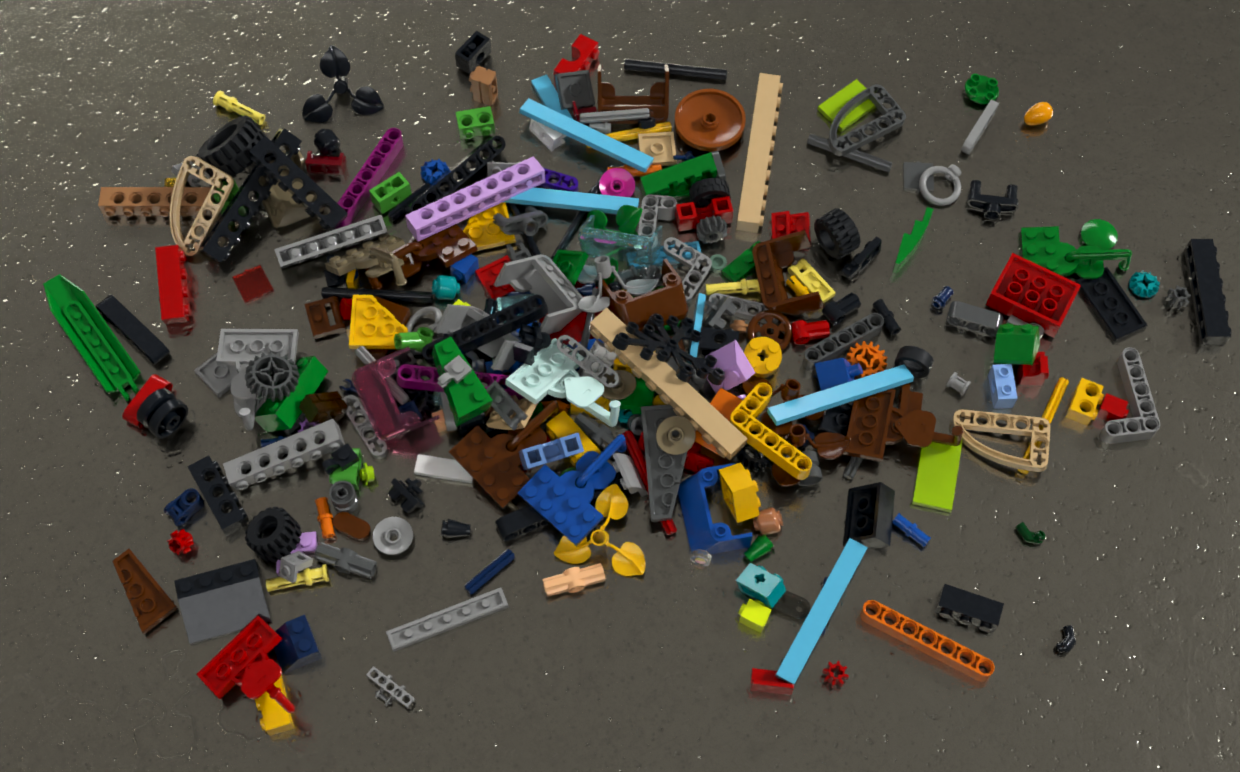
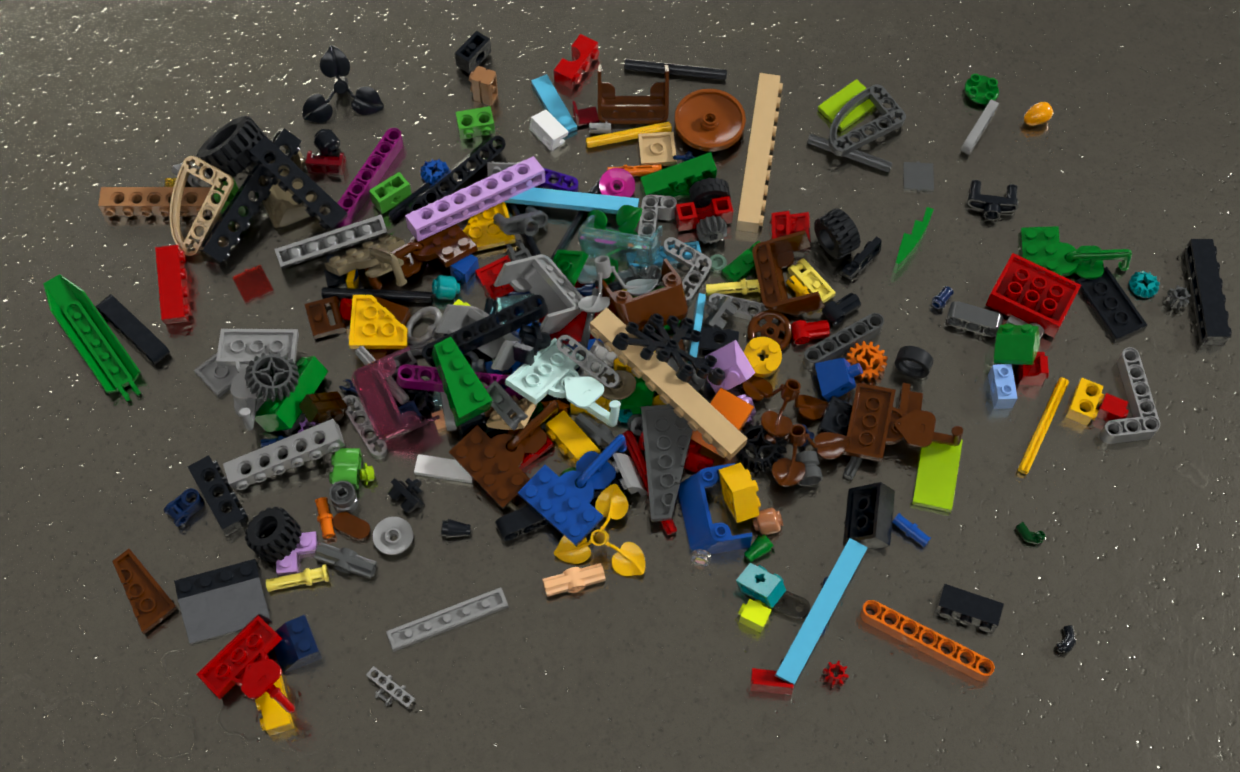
(153, 383): red beam -> none
(162, 413): black wheel -> none
(180, 542): red gear -> none
(232, 105): light yellow pin -> none
(292, 564): light grey bracket -> none
(342, 458): black plate -> none
(414, 340): bright green piece -> none
(455, 370): light grey plate -> none
(489, 571): dark blue axle -> none
(551, 451): medium blue arch -> none
(574, 87): dark grey tile -> none
(586, 135): medium azure tile -> none
(618, 115): light grey axle -> none
(647, 123): black tile -> none
(675, 444): dark tan dish -> none
(720, 169): dark grey plate -> none
(739, 325): medium nougat plate -> none
(765, 435): yellow beam -> none
(839, 395): medium azure tile -> none
(888, 316): black pin -> none
(951, 174): light grey piece -> none
(958, 383): light grey bush -> none
(1011, 420): tan beam -> none
(1099, 233): green dish -> none

